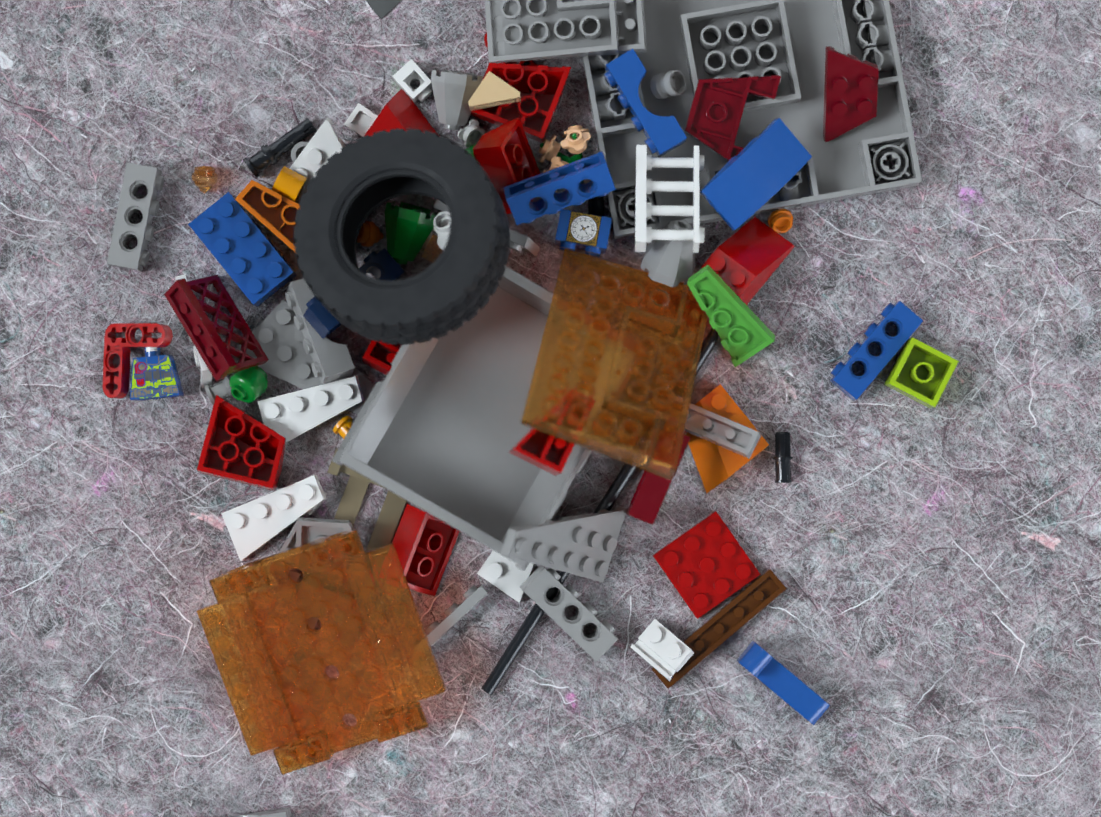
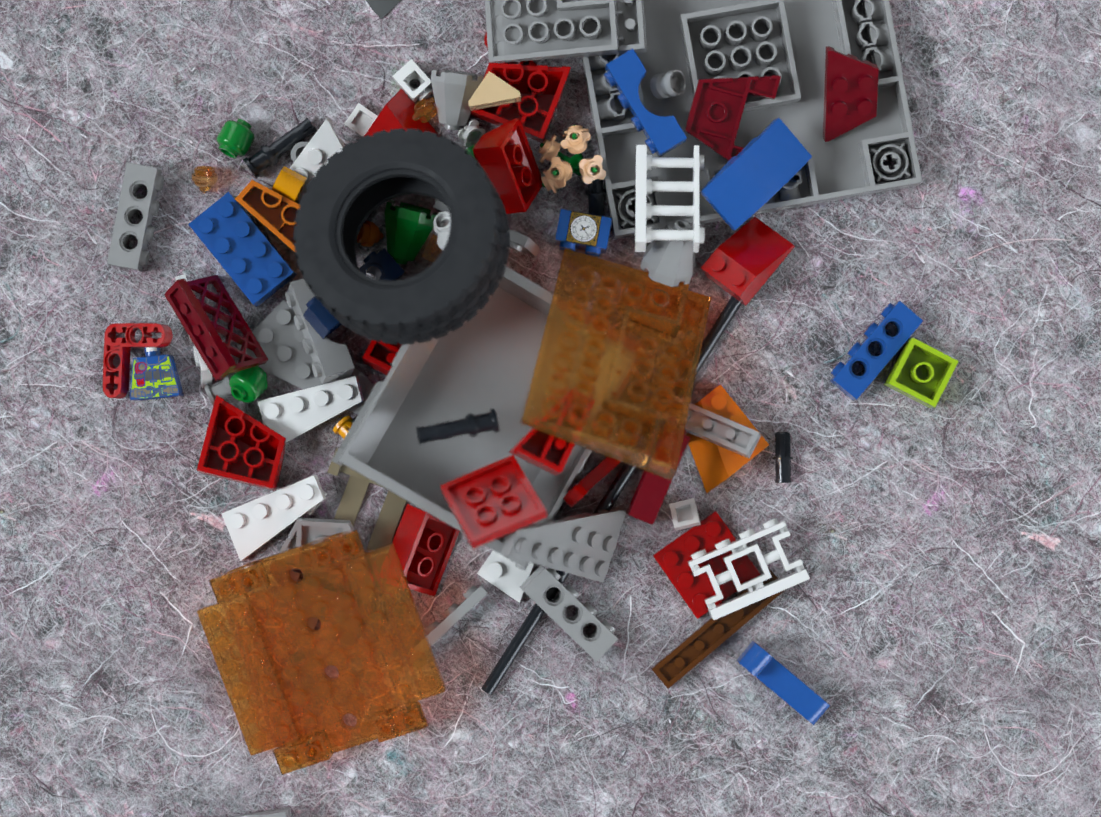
(235, 138): none -> green head
(424, 110): none -> clear orange plate
(469, 425): none -> black pin
(493, 501): none -> red plate
(567, 177): blue brick -> none
(590, 480): none -> red beam
(662, 649): white plate -> none
(684, 514): none -> white plate
(733, 320): bright green wing -> none
(755, 586): none -> white fence
(780, 220): orange plate -> none

